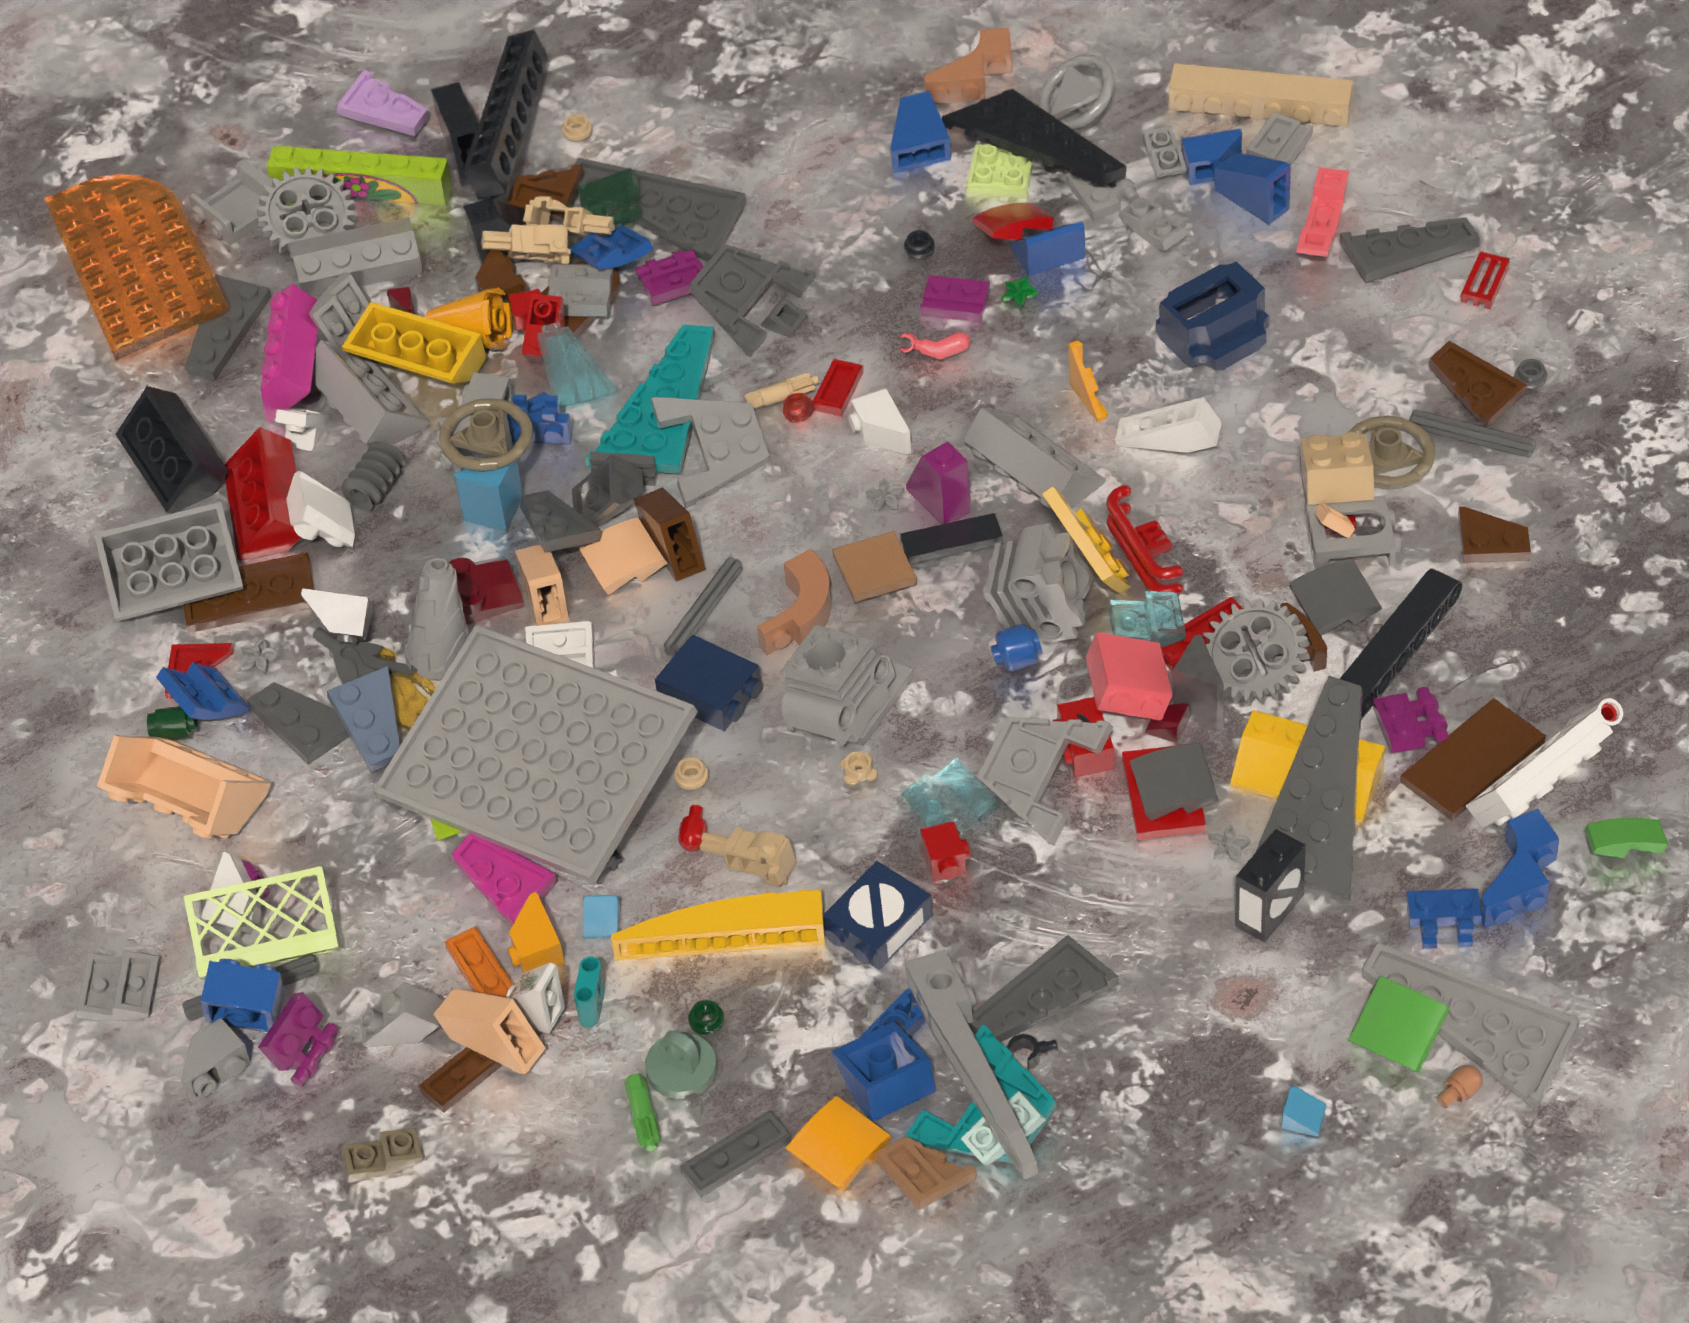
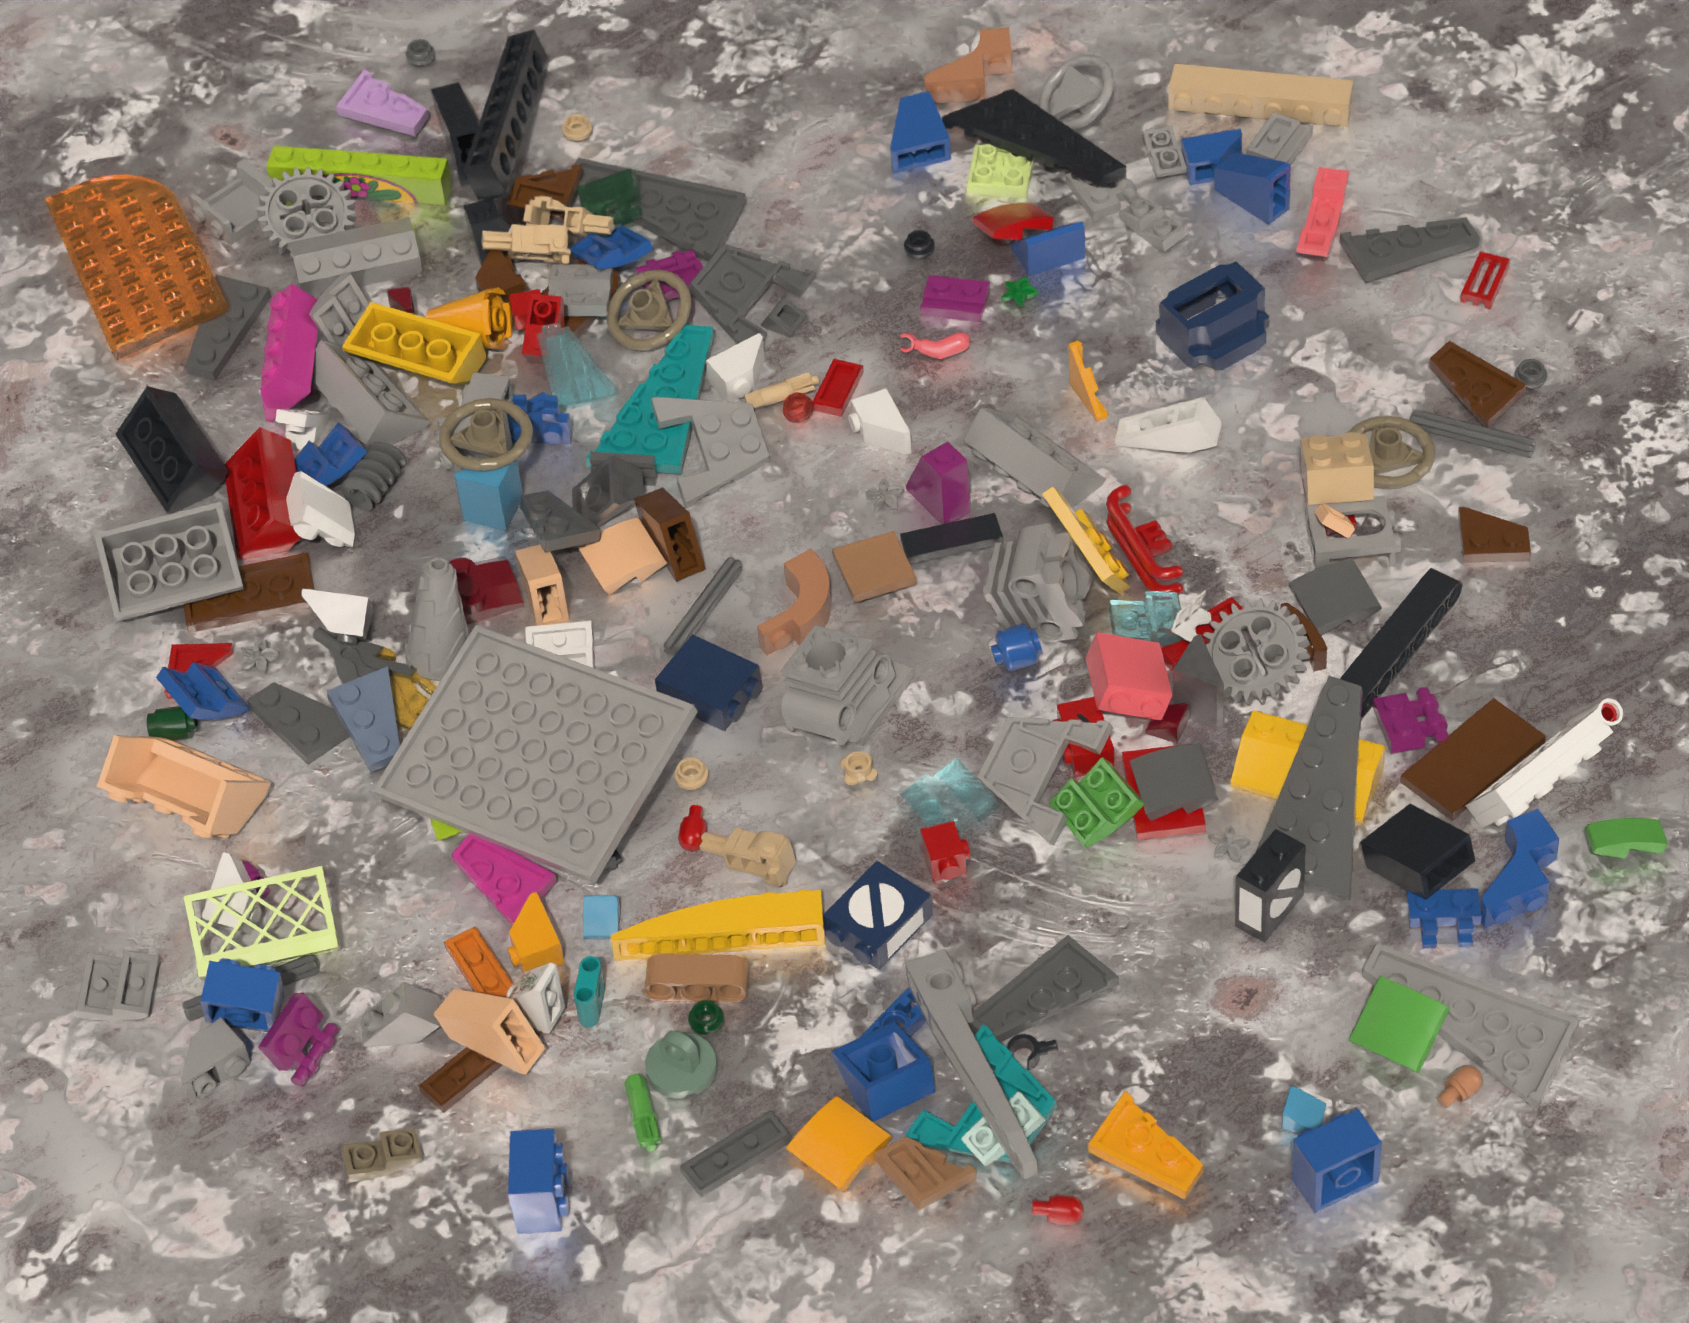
(332, 457): none -> blue slope
(420, 52): none -> dark grey plate
(537, 1181): none -> blue brick
(648, 310): none -> dark tan piece
(696, 978): none -> medium nougat beam
(737, 368): none -> white slope
(1059, 1209): none -> red cylinder
(1097, 803): none -> bright green slope
(1142, 1148): none -> light orange wing
(1187, 629): none -> white piece
(1336, 1160): none -> blue brick
(1418, 851): none -> black brick

